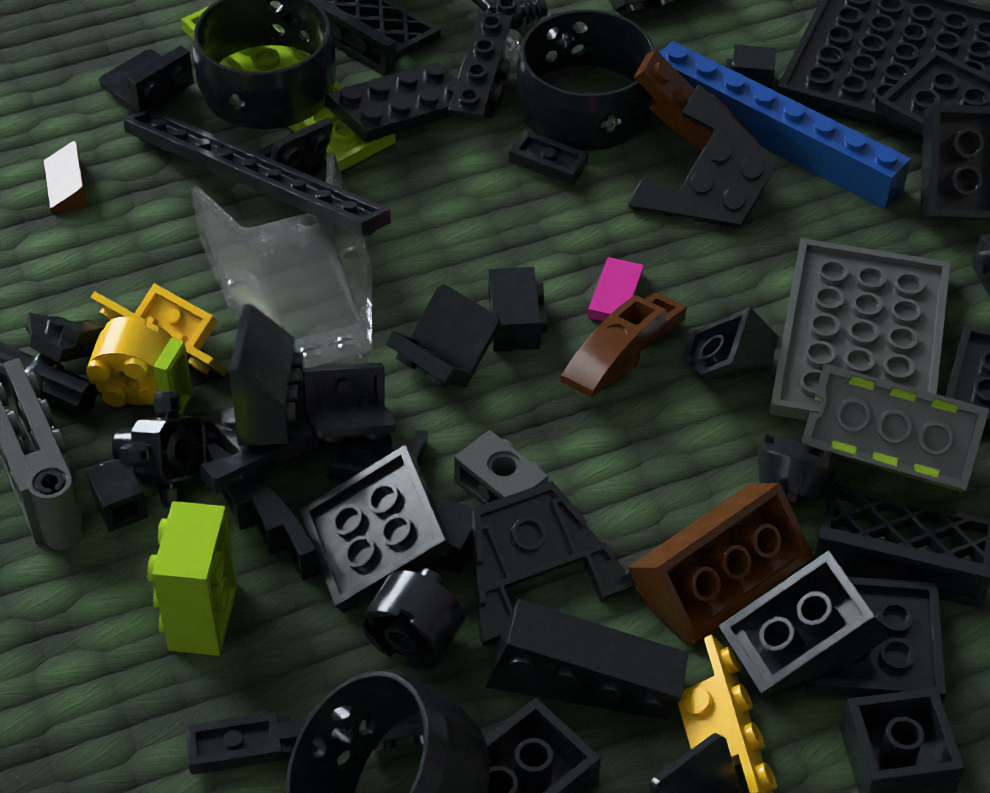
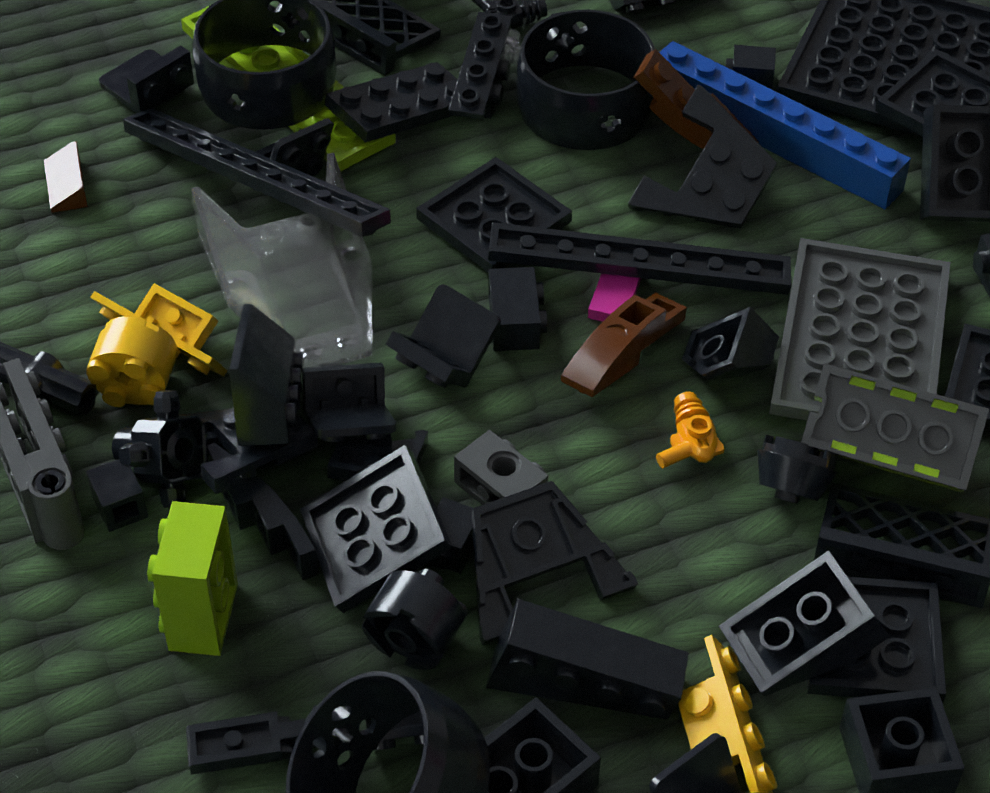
(61, 338): black plate -> none
(173, 372): lime tile -> none
(489, 195): none -> black plate
(548, 157): black plate -> none
(640, 258): none -> black plate
(694, 434): none -> light orange piece
(722, 561): reddish brown slope -> none

